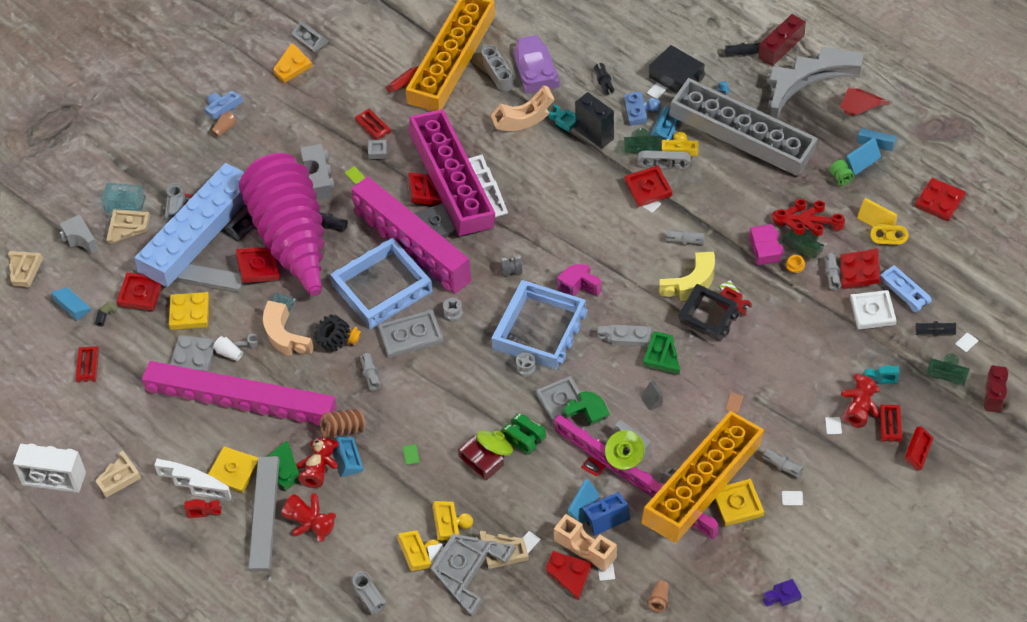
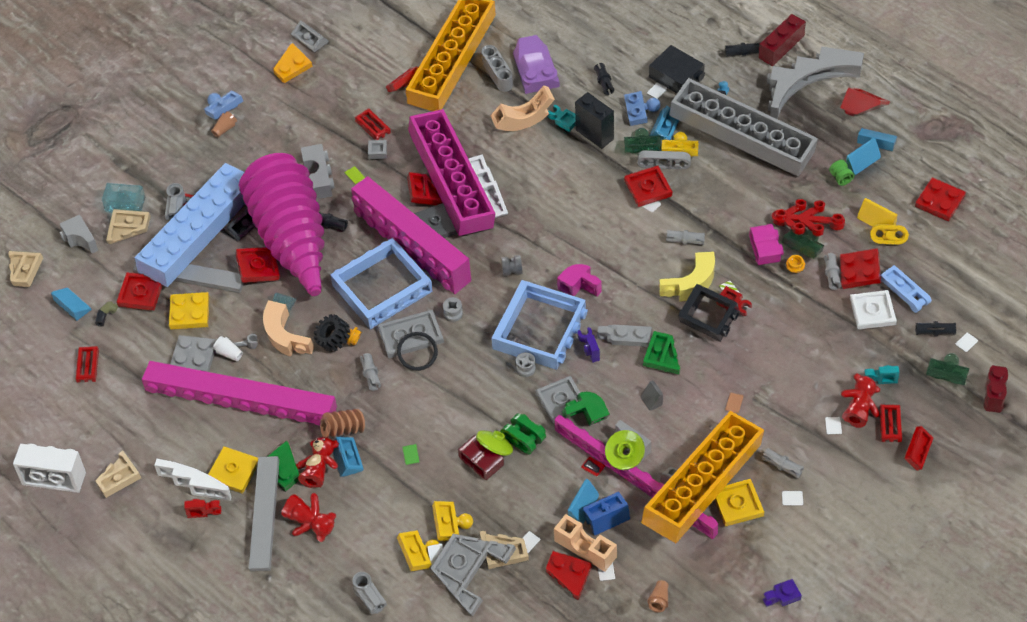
(421, 367): none -> black tyre
(591, 348): none -> dark purple plate

